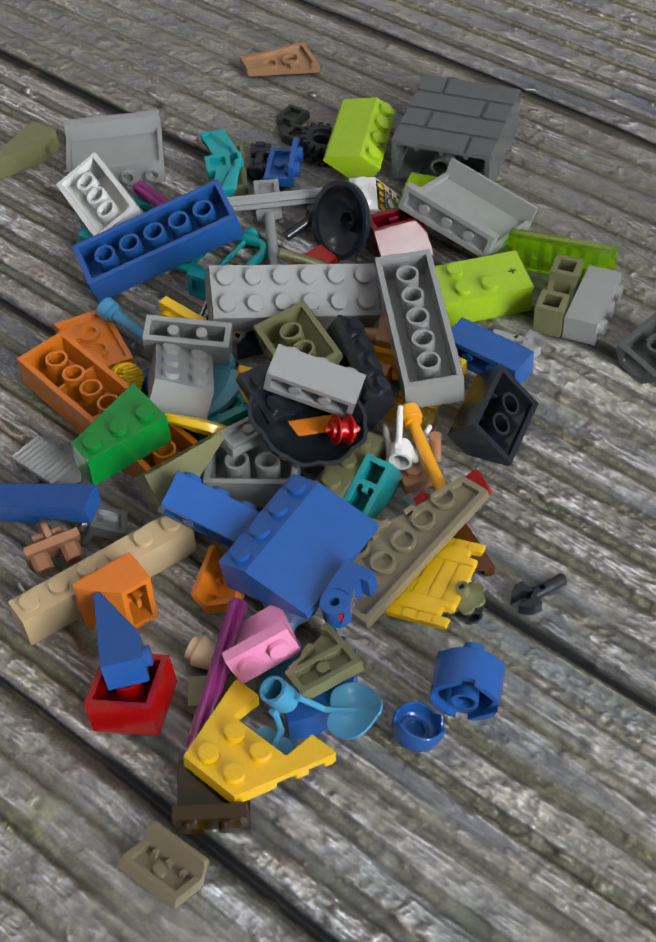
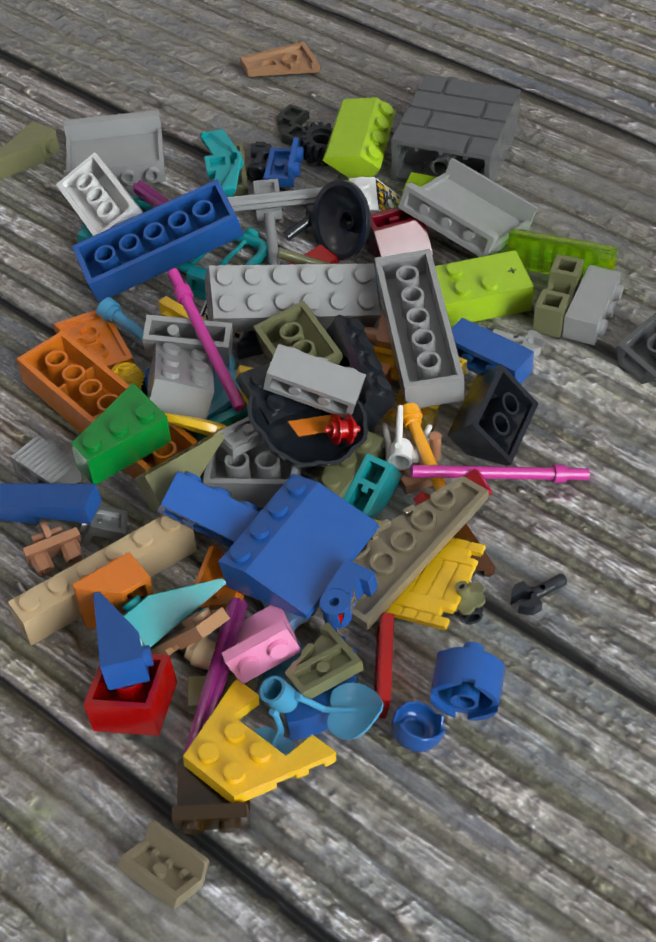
(162, 611): none -> teal slope
(184, 296): none -> dark pink bar
(191, 630): none -> medium nougat wing
(384, 660): none -> red tile
(555, 473): none -> dark pink bar

